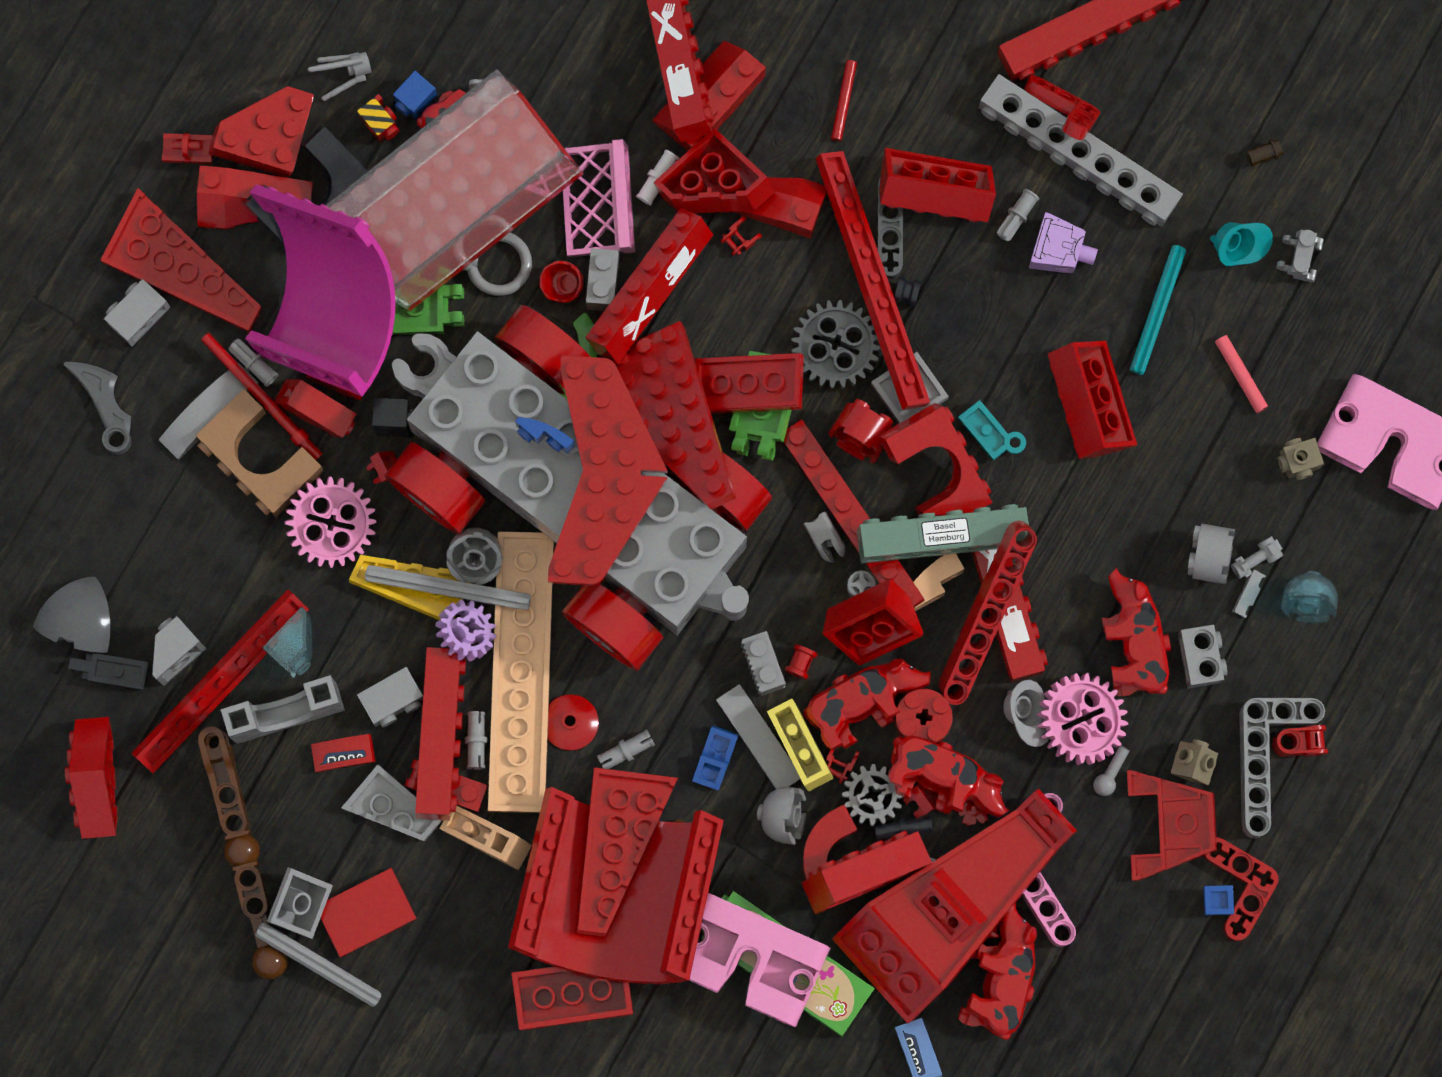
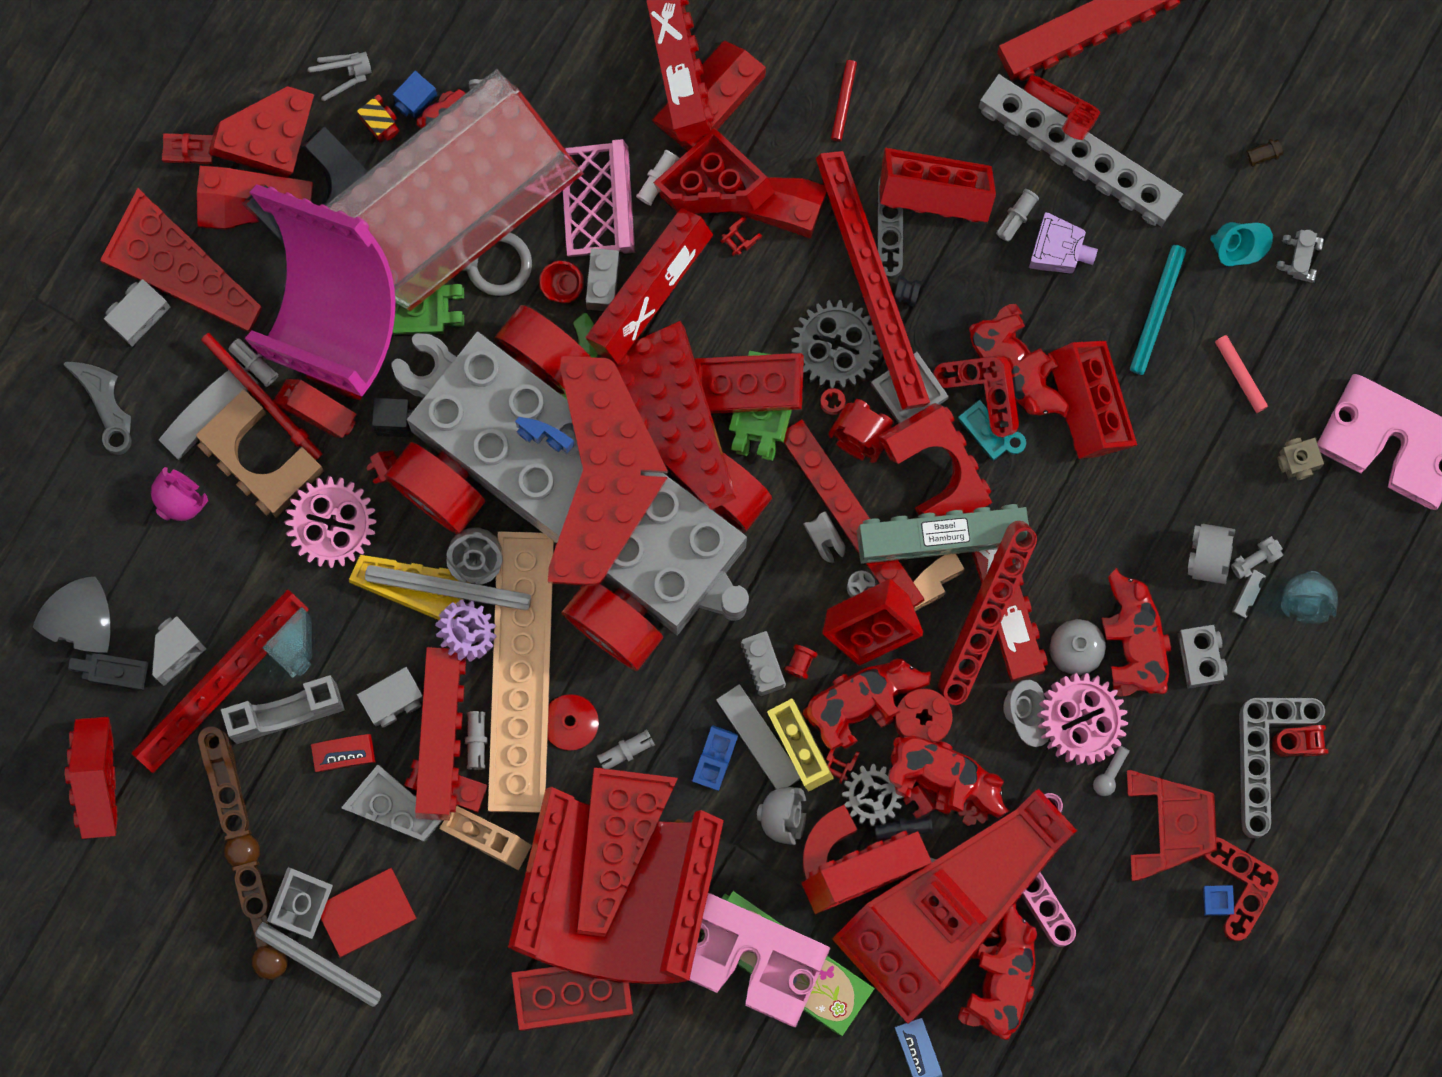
(176, 496): none -> dark pink cylinder
(824, 403): none -> red bush
(992, 382): none -> red beam
(1028, 369): none -> red animal
(1077, 647): none -> light grey cylinder
(1194, 762): dark tan brick -> none

